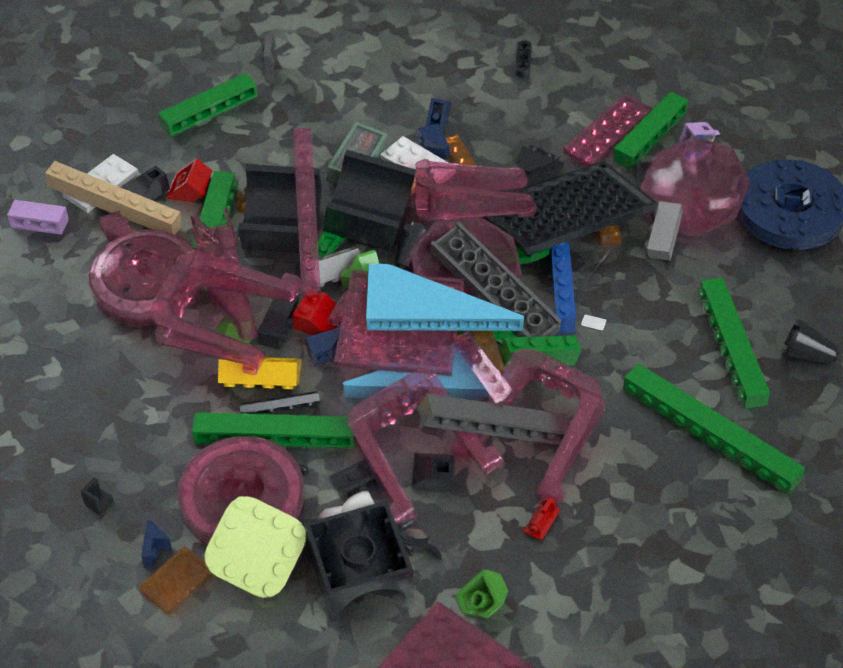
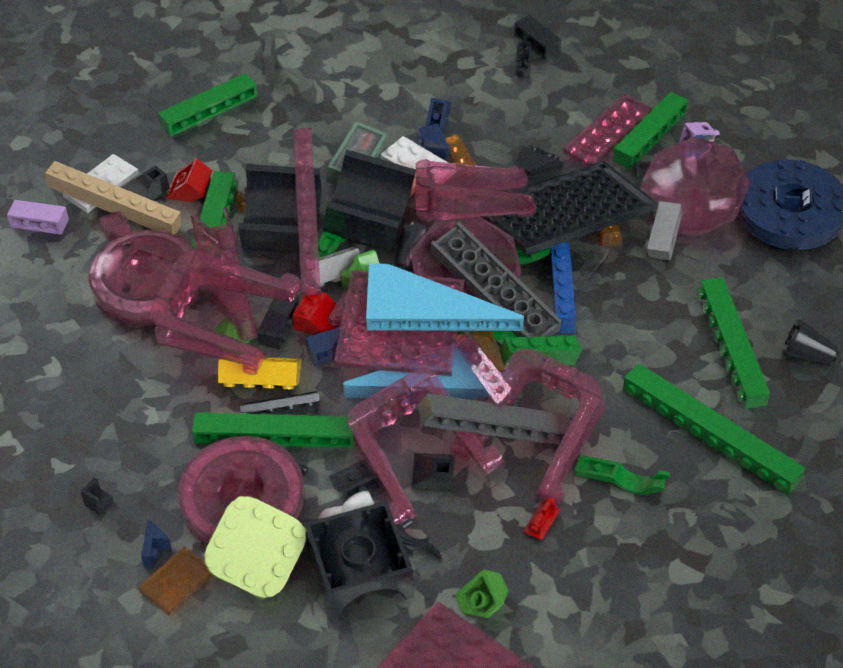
(542, 39): none -> black brick
(593, 322): white sticker -> none
(616, 473): none -> green piece

